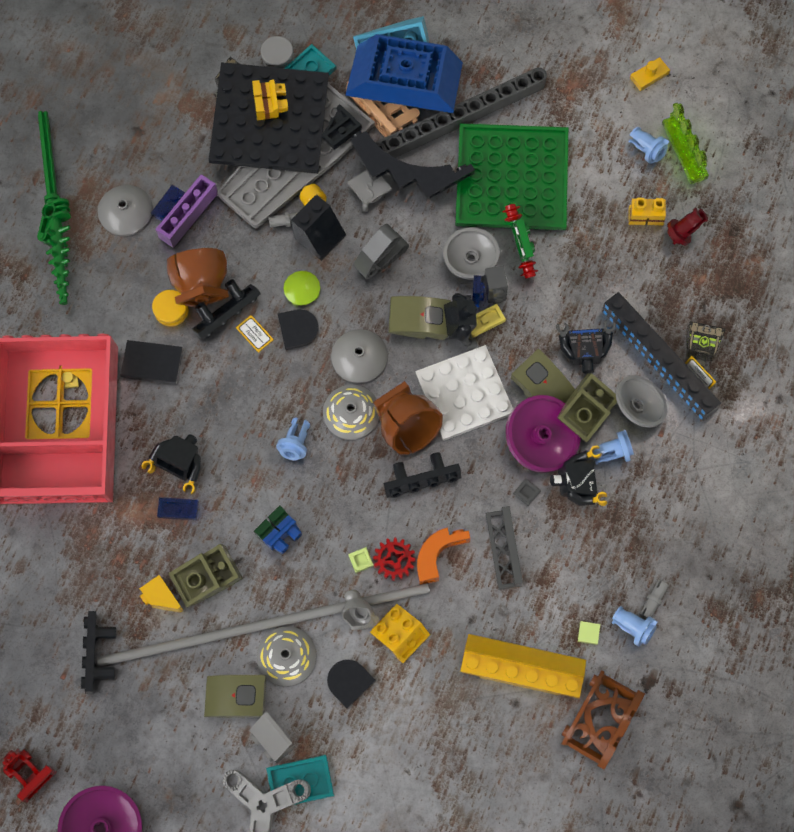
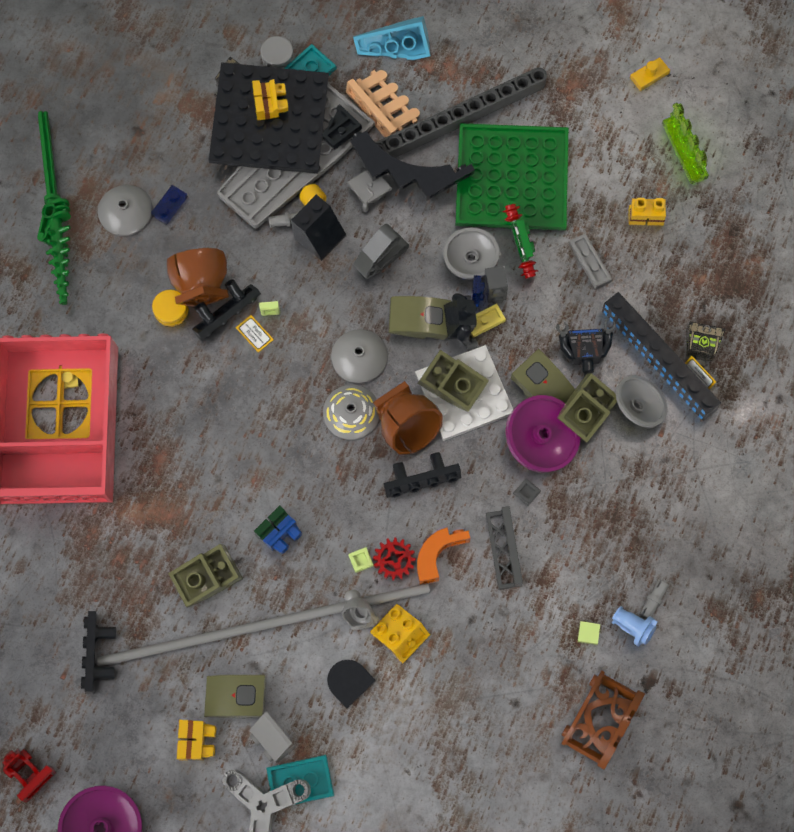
(151, 362): black tile -> none
(159, 595): yellow slope -> none
(177, 509): clear blue plate -> none
(178, 458): black torso -> none
(187, 211): medium lavender brick -> none
(196, 749): none -> yellow hips
(269, 308): none -> yellowish green tile
(292, 446): light blue piece -> none
(296, 666): light grey dish -> none
(298, 328): black tile -> none
(301, 288): lime dish -> none
(405, 73): blue slope -> none
(453, 381): none -> olive slope
(523, 666): yellow slope -> none
(578, 479): black torso -> none
(590, 261): none -> light grey tile
(615, 449): light blue piece -> none
(653, 148): light blue piece -> none
(681, 230): dark red piece -> none

